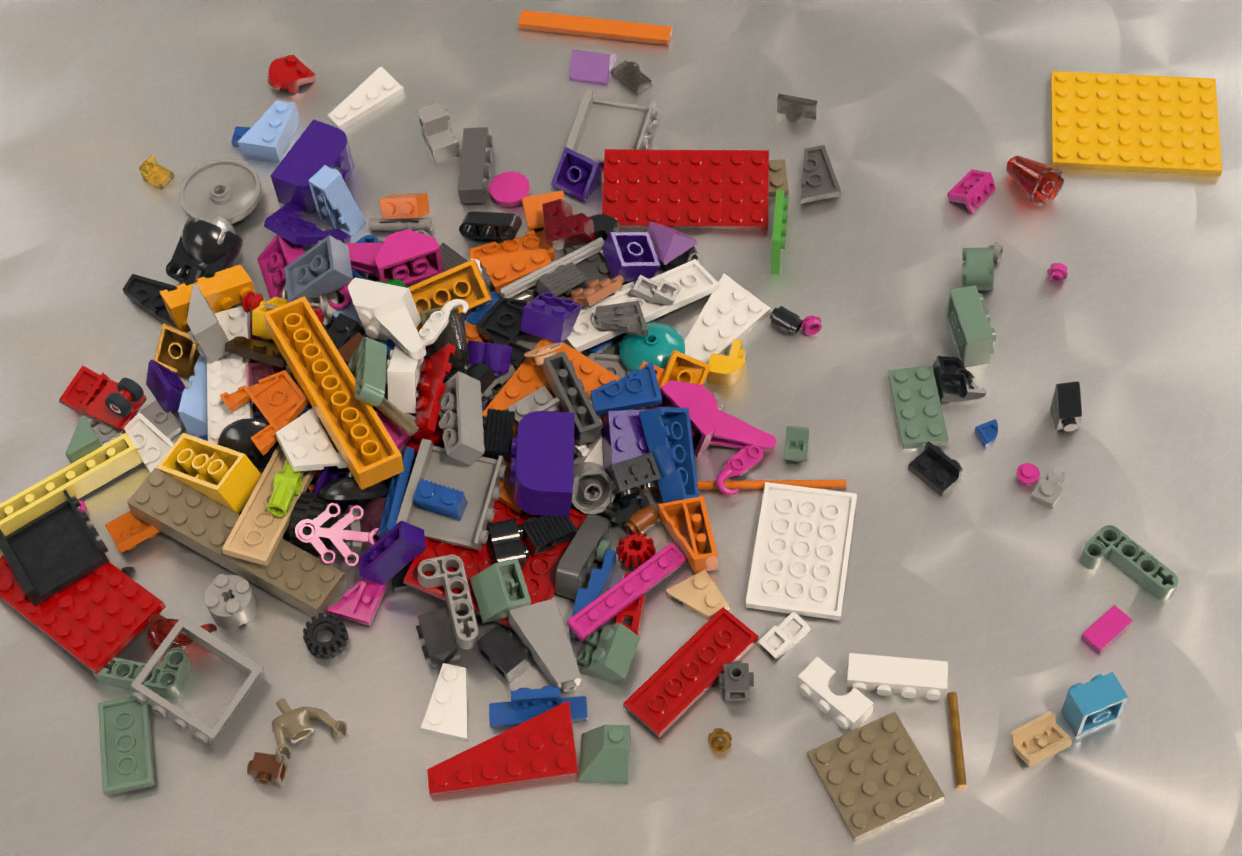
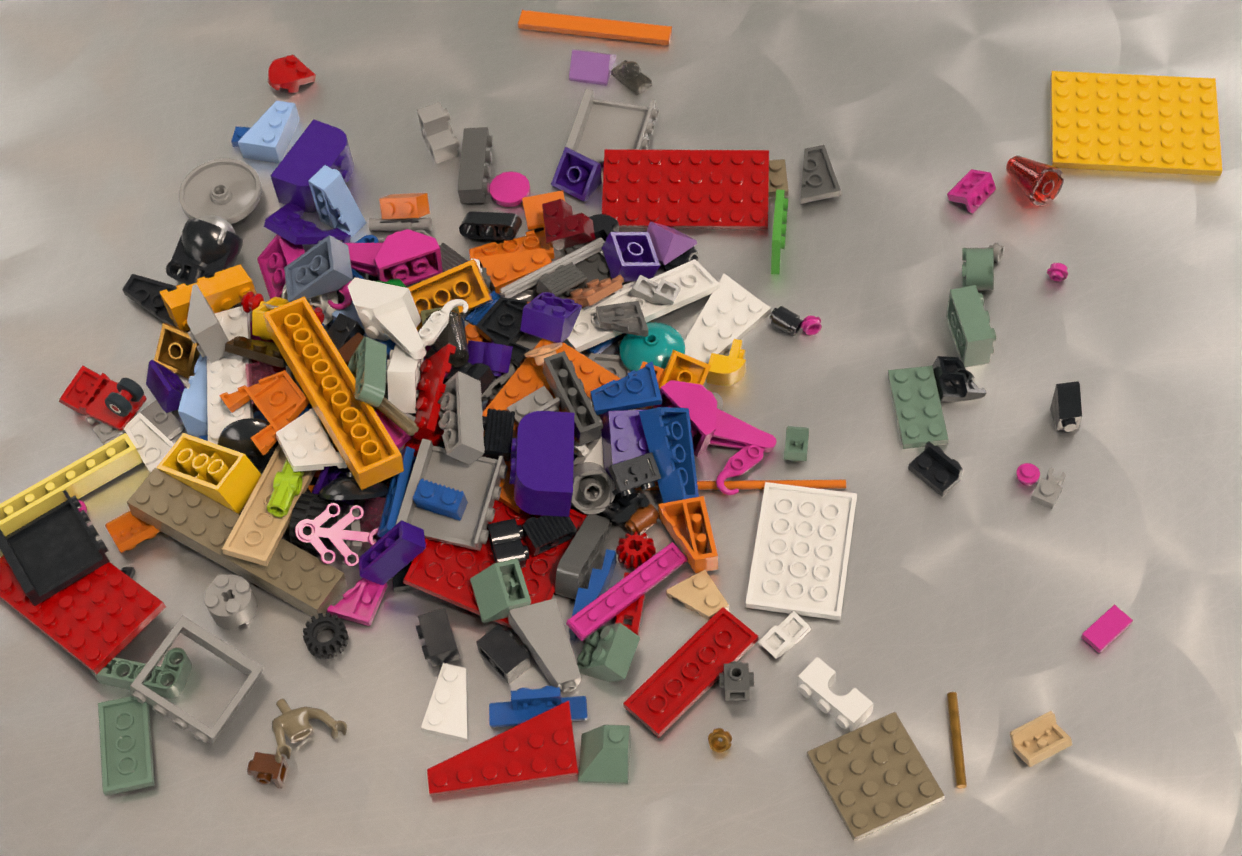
(82, 442): sand green slope -> none
(155, 173): clear yellow bracket -> none
(160, 627): clear red piece -> none
(367, 98): white wing -> none
(455, 602): light grey beam -> none
(601, 549): sand green tile -> none
(796, 108): clear smoke tile -> none
(897, 676): white brick -> none
(987, 432): blue tile -> none
(1094, 703): dark azure brick -> none
(1160, 587): sand green beam -> none

